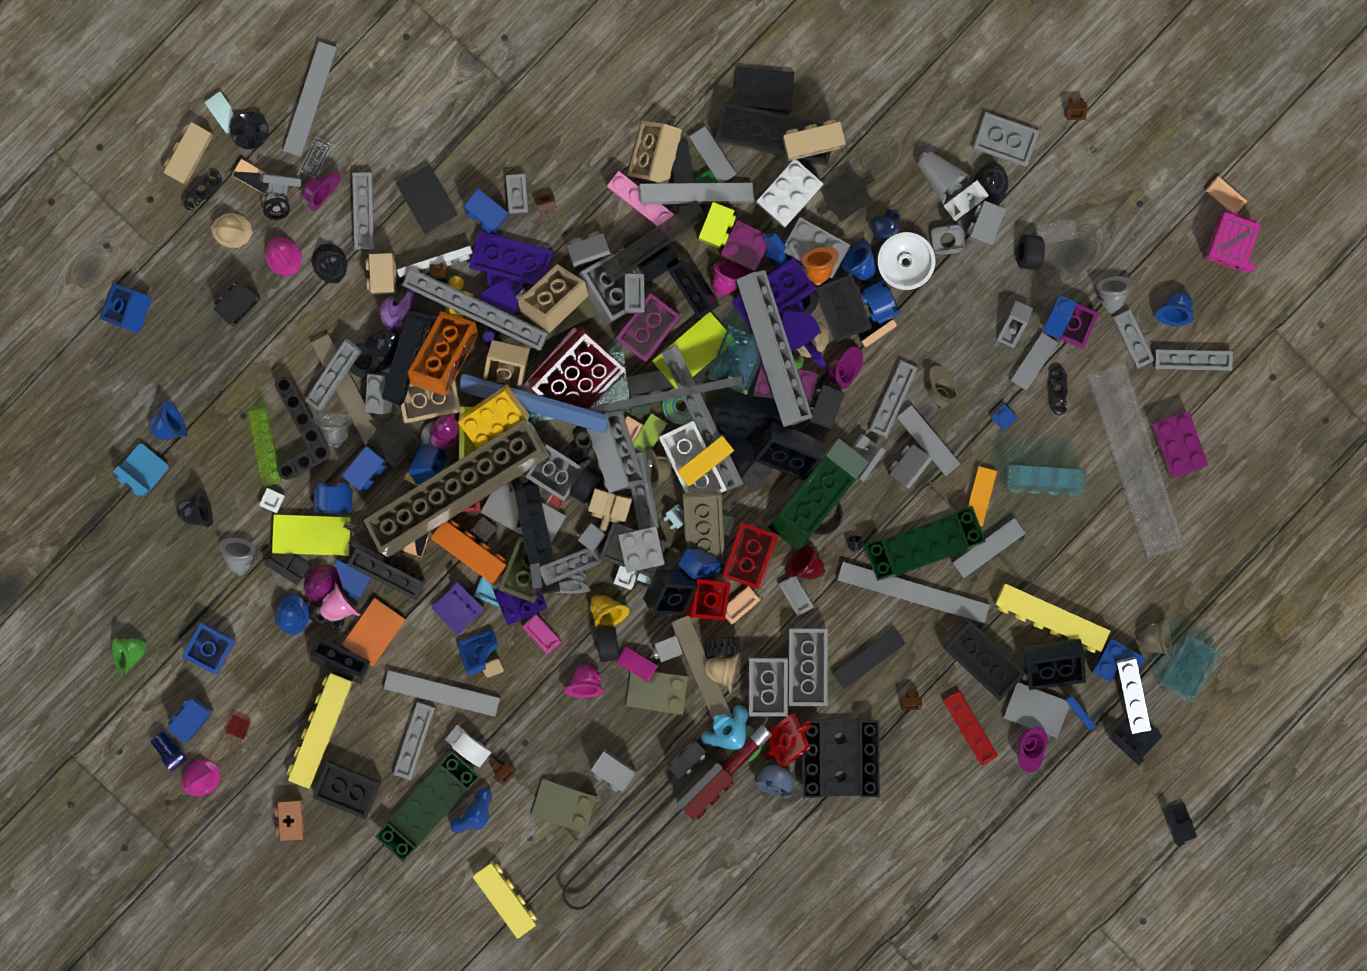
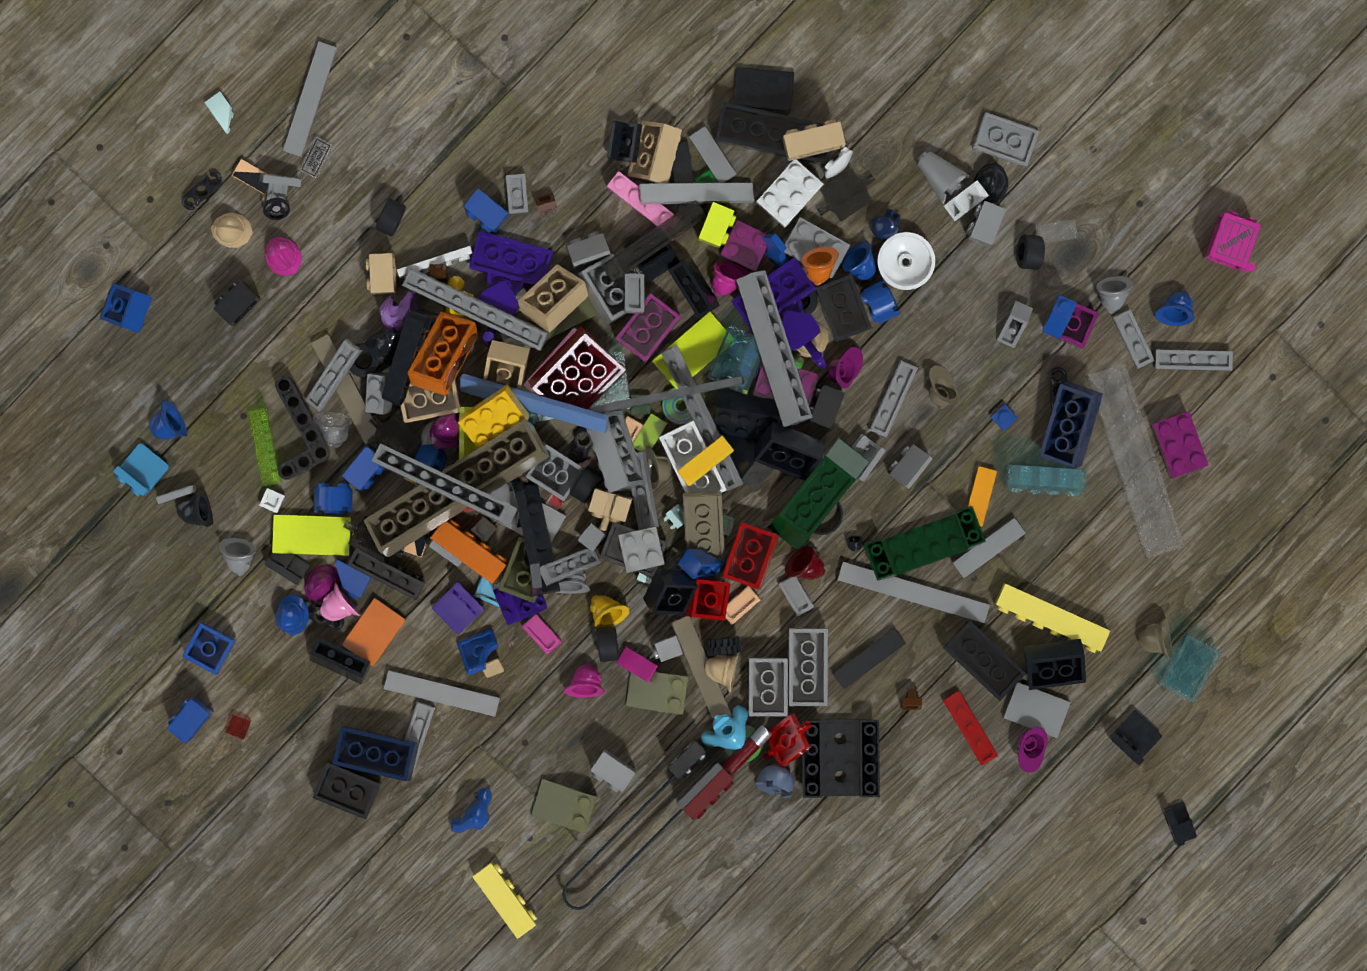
(127, 653): bright green piece -> none
(171, 755): clear blue piece -> none
(176, 494): none -> light grey tile
(187, 153): tan brick -> none
(200, 778): dark pink piece -> none
(249, 130): black dish -> none
(295, 809): nougat brick -> none
(319, 189): magenta piece -> none
(320, 730): light yellow brick -> none
(329, 263): black piece -> none
(363, 211): light grey plate -> none
(375, 753): none -> dark blue brick
(390, 217): none -> black tyre
(426, 199): black tile -> none
(427, 806): dark green slope -> none
(436, 547): none -> light grey tile
(444, 485): none -> light grey brick
(467, 746): white brick -> none
(503, 773): reddish brown tile -> none
(624, 141): none -> black bracket
(625, 579): white plate -> none
(655, 381): black tile -> none
(835, 167): none -> white dish
(879, 333): light nougat tile -> none
(928, 440): light grey tile -> none
(956, 231): light grey piece -> none
(1034, 361): light grey tile -> none
(1071, 424): none -> dark blue brick
(1076, 110): reddish brown tile -> none
(1080, 713): blue tile -> none
(1106, 663): blue brick -> none
(1133, 695): plate -> none
(1226, 195): light nougat tile -> none

